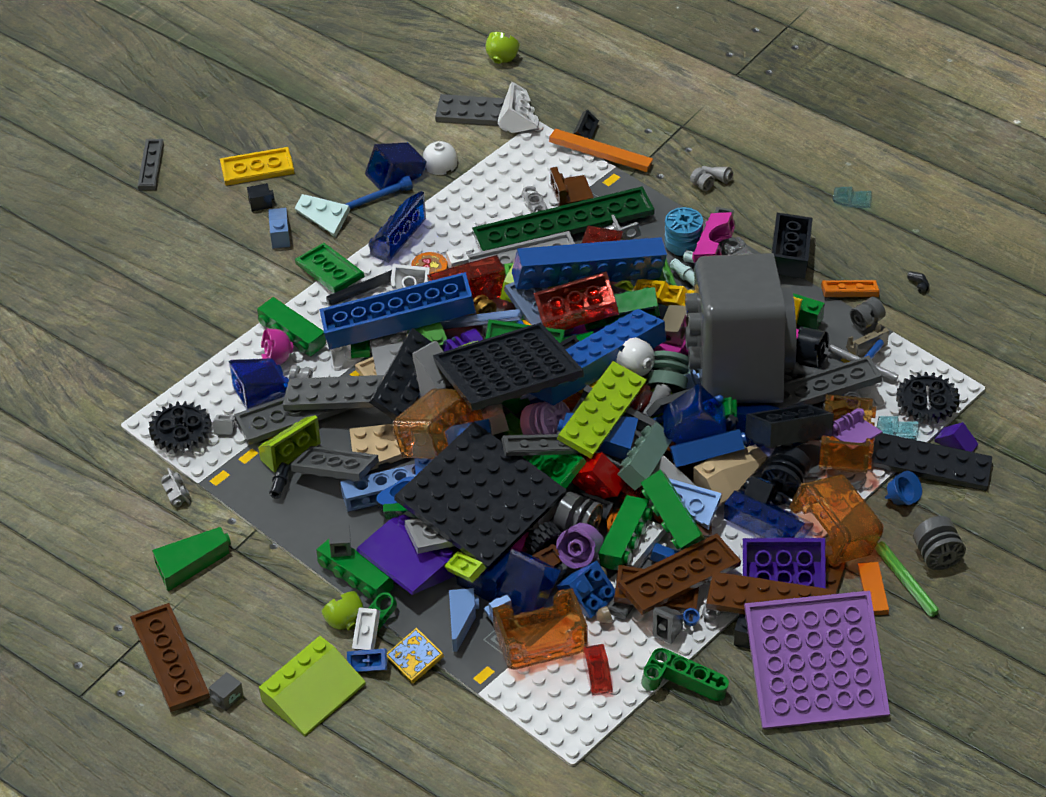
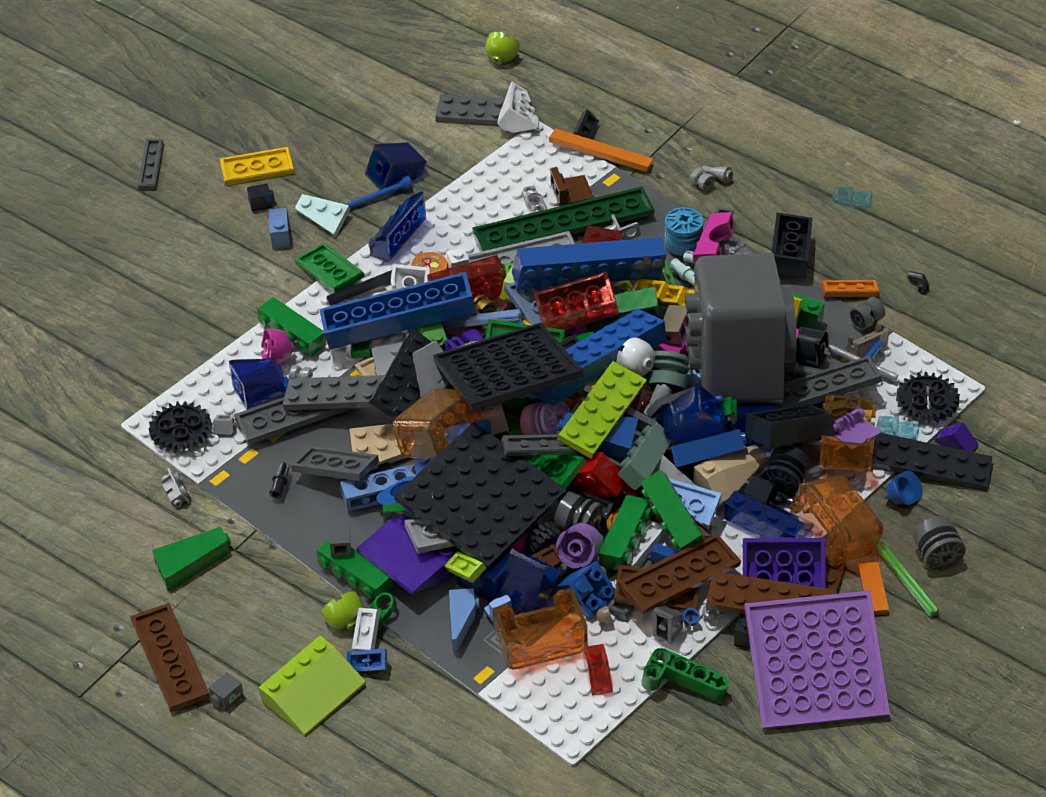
(290, 443): lime slope -> none
(414, 655): tile -> none
(440, 158): white cylinder -> none

